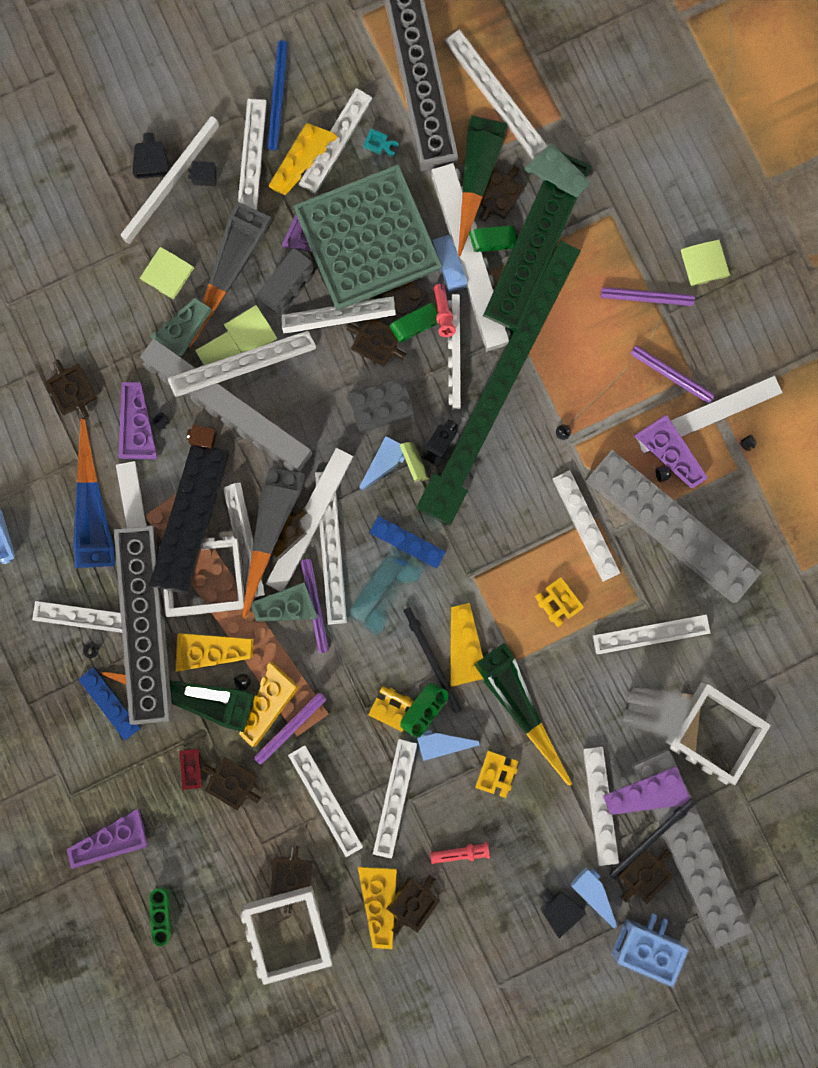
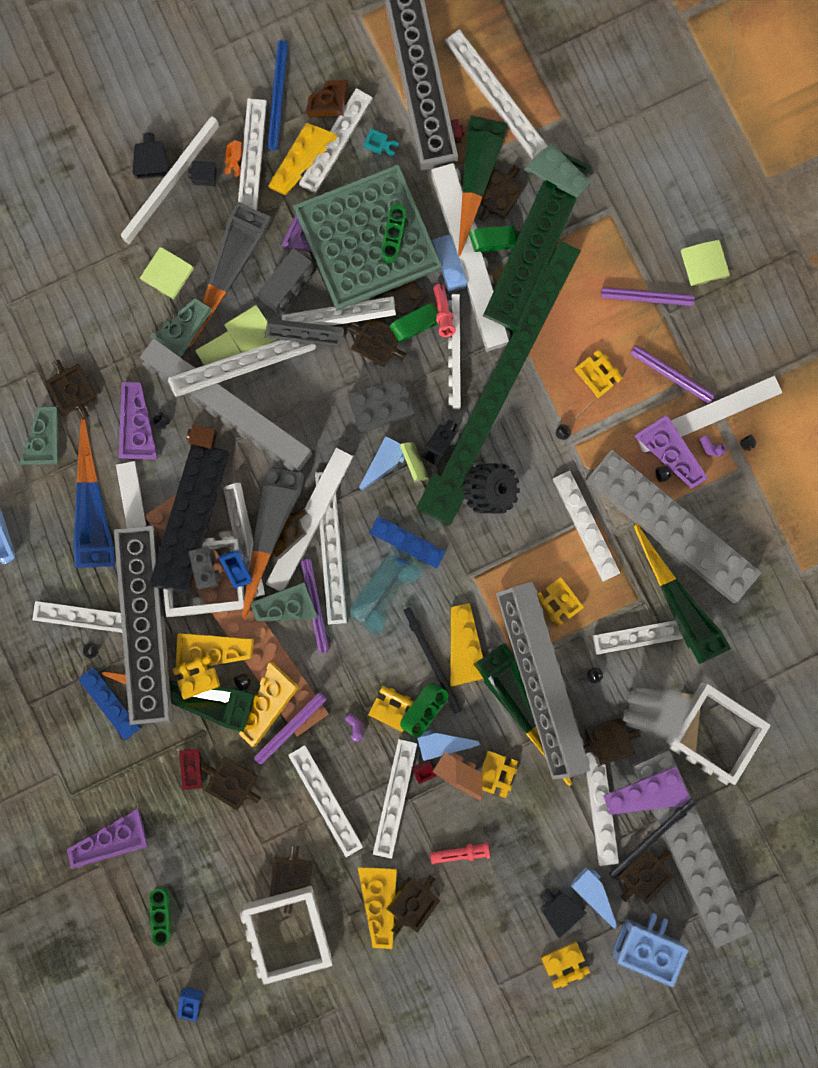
(43, 440): none -> sand green wing
(189, 1003): none -> blue slope
(198, 683): none -> yellow plate
(203, 568): none -> dark grey bracket
(233, 155): none -> orange plate
(236, 568): none -> blue slope
(304, 332): none -> dark grey plate
(329, 100): none -> reddish brown plate
(358, 727): none -> medium lavender arm
(393, 225): none -> green beam
(423, 771): none -> dark red plate
(458, 130): none -> dark red plate
(460, 774): none -> nougat slope
(491, 488): none -> black wheel
(543, 681): none -> light grey brick
(562, 959): none -> yellow plate
(590, 675): none -> black hinge
(594, 377): none -> yellow plate
(610, 741): none -> dark brown plate
(695, 626): none -> dark green plate
(712, 449): none -> medium lavender arm

